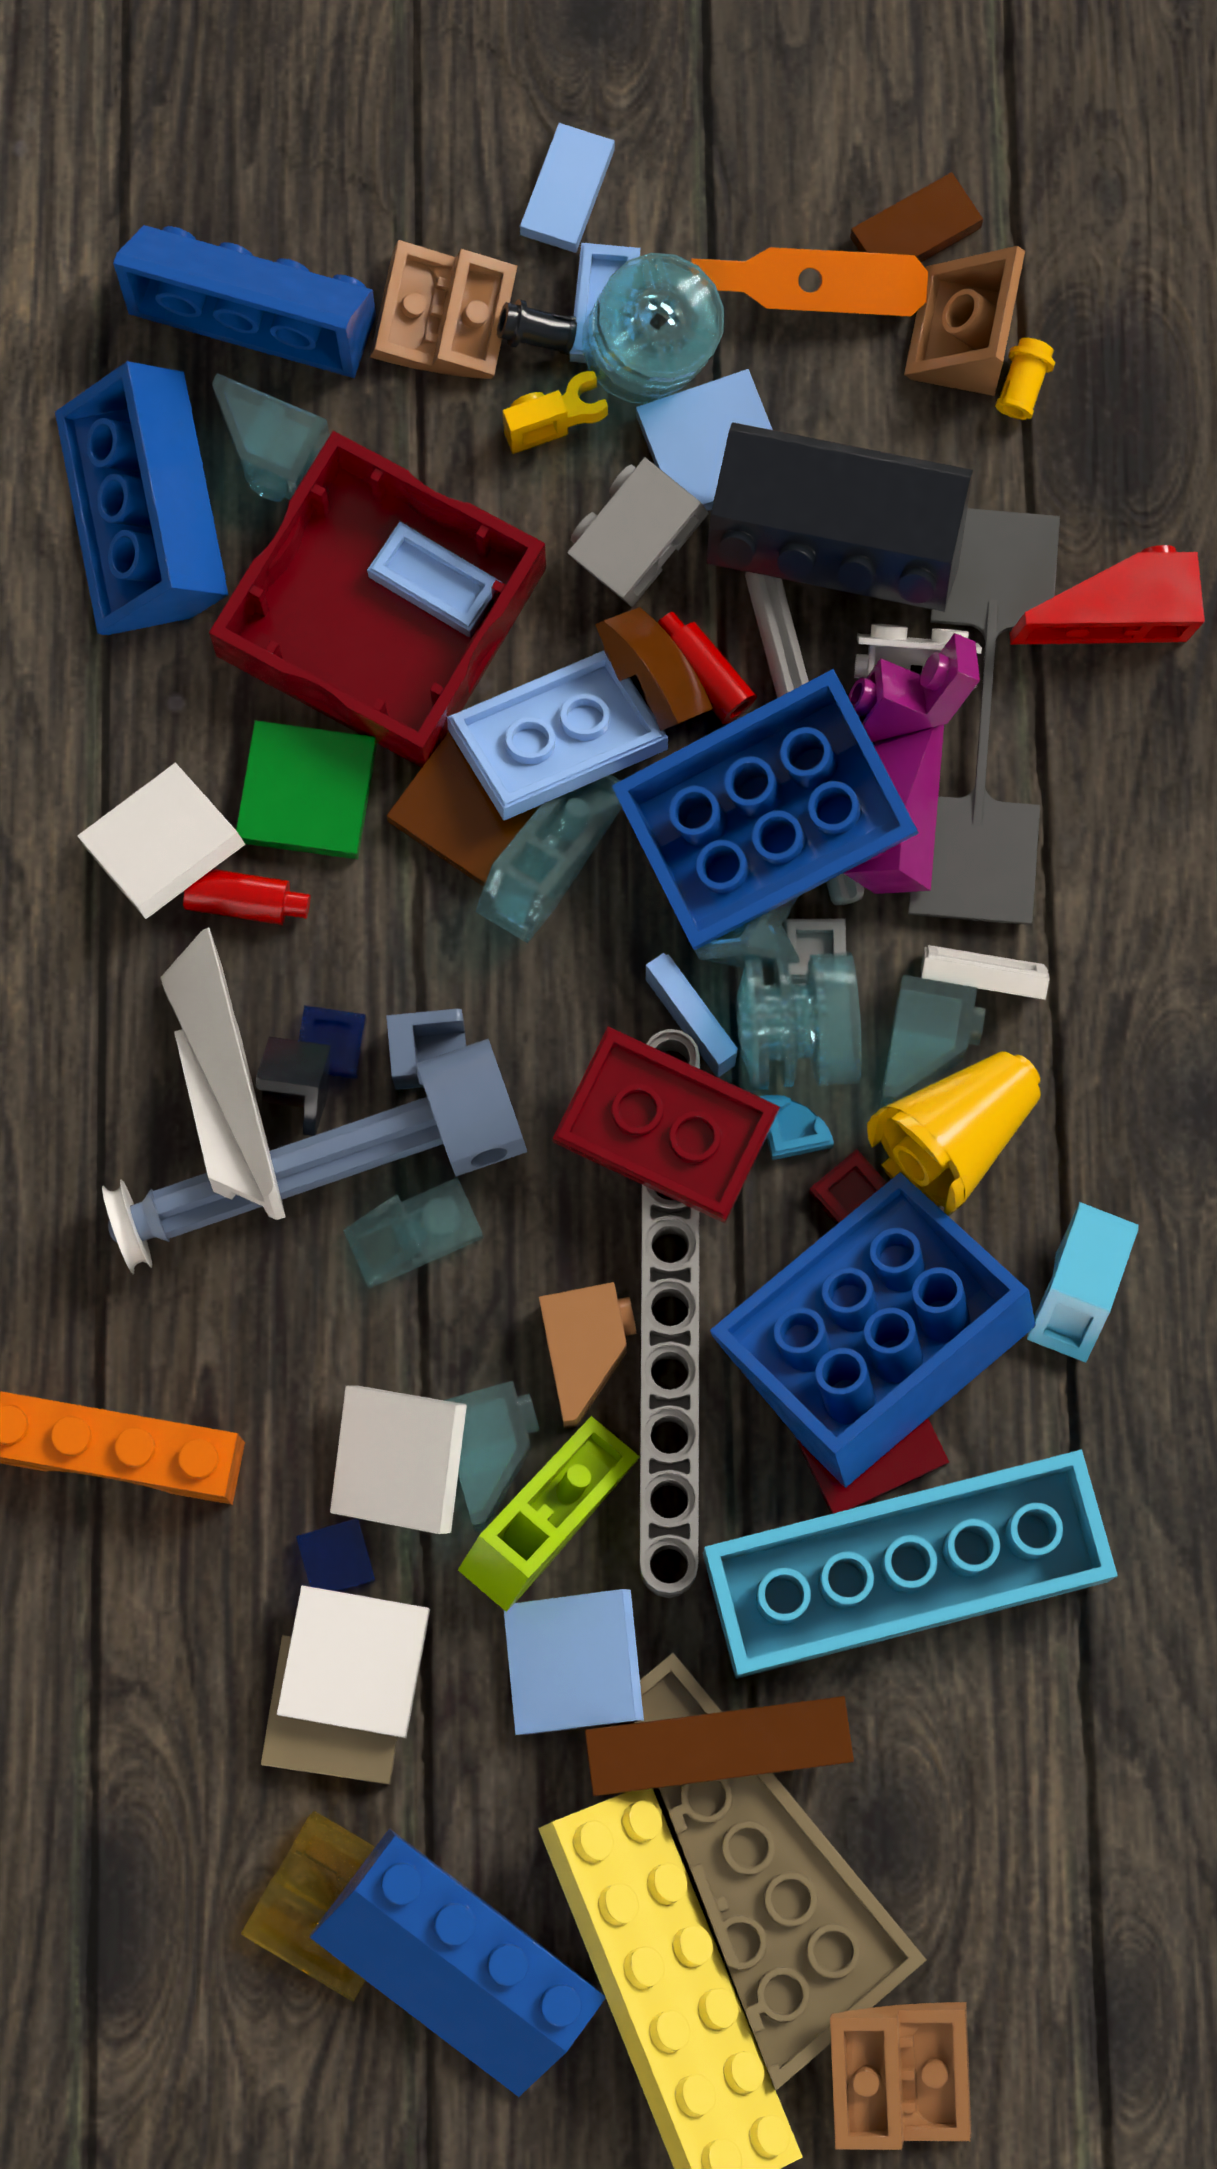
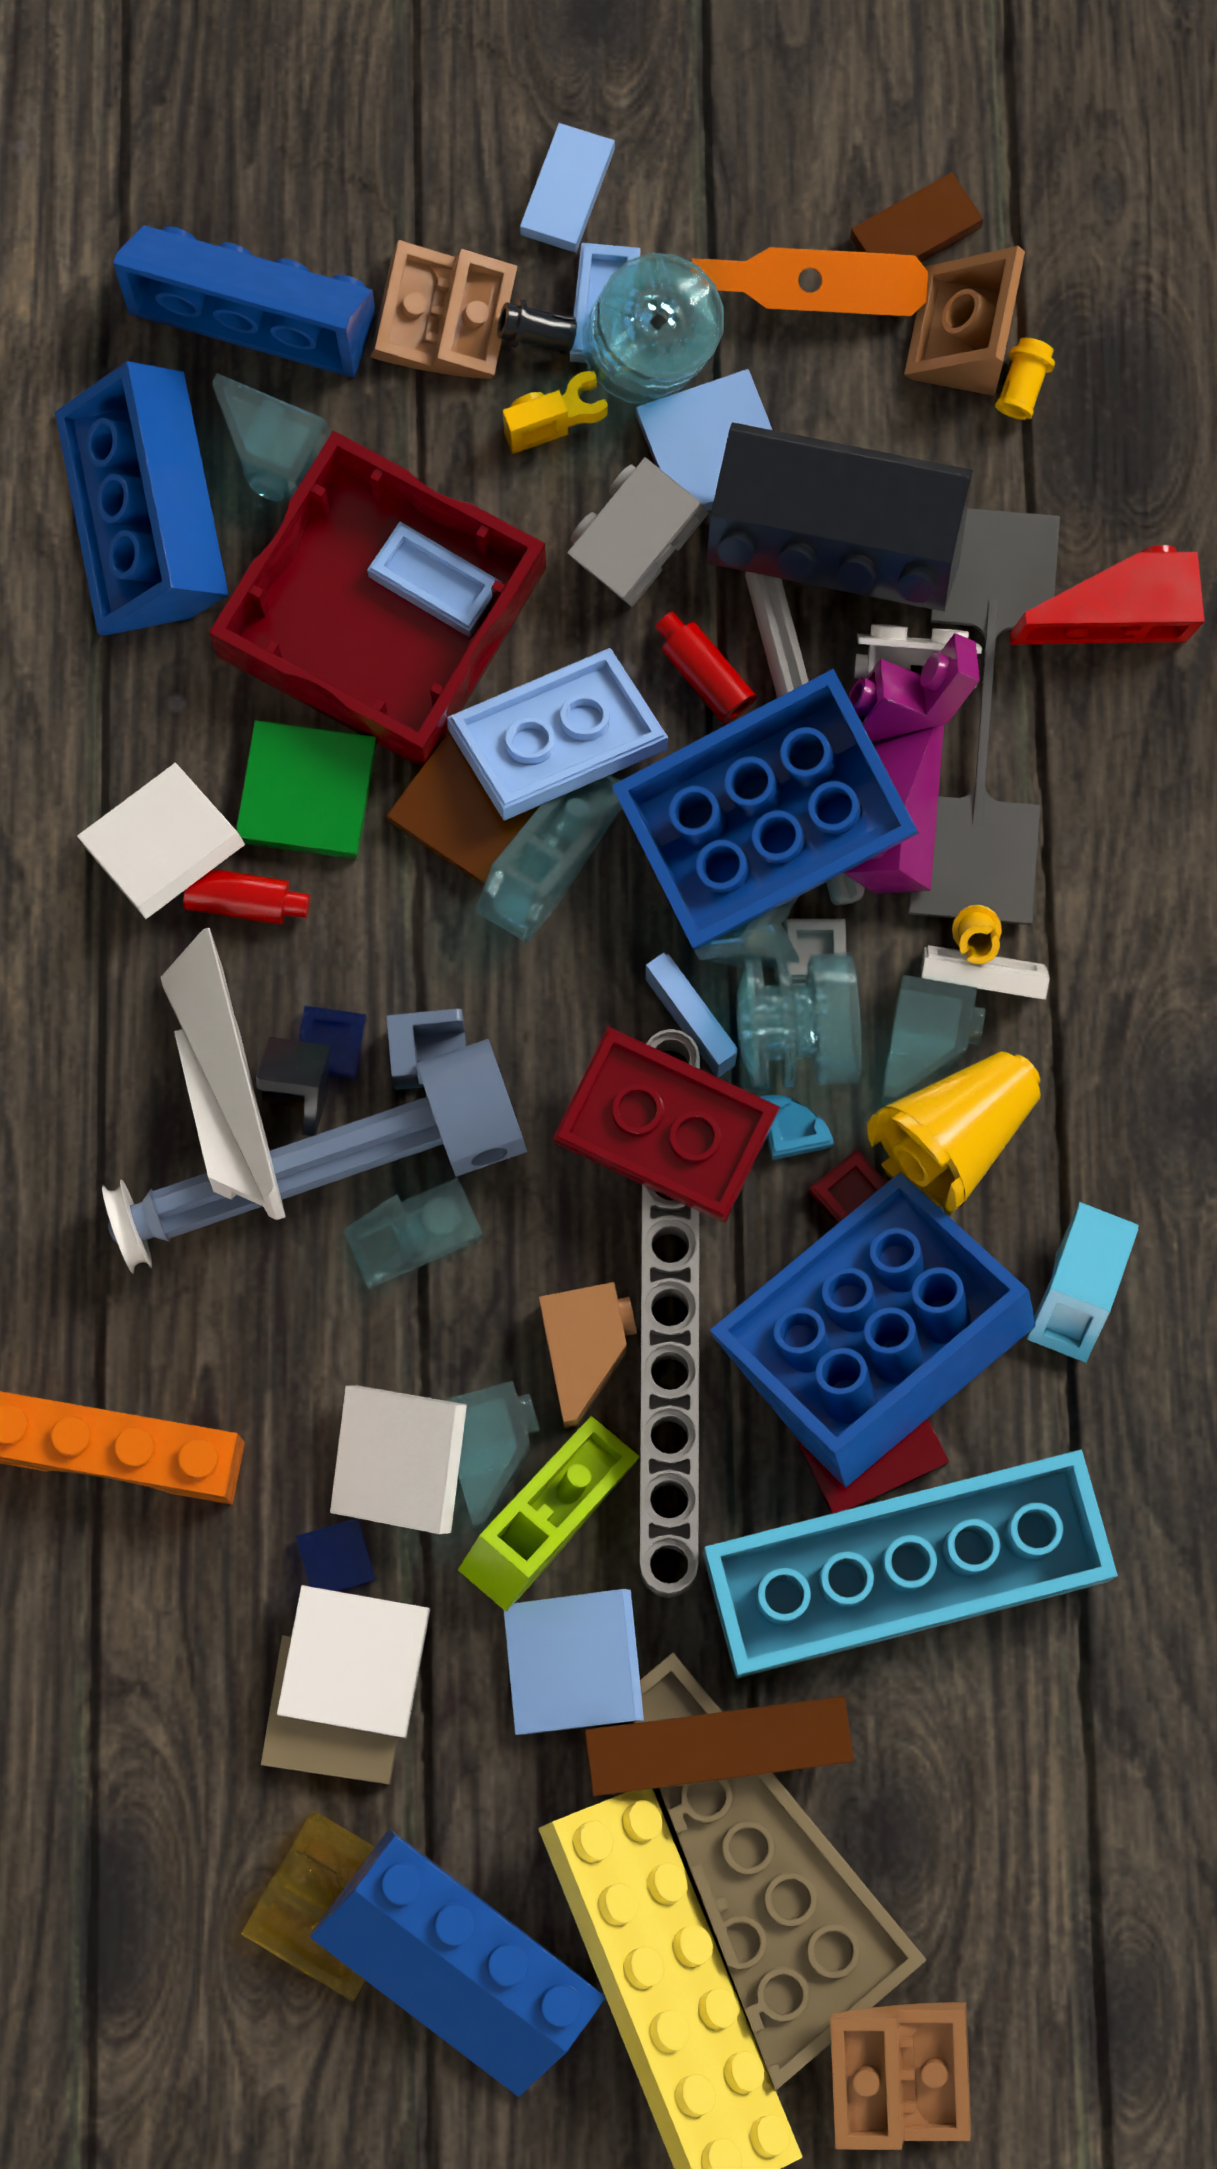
(644, 649): reddish brown slope -> none
(977, 920): none -> yellow pin

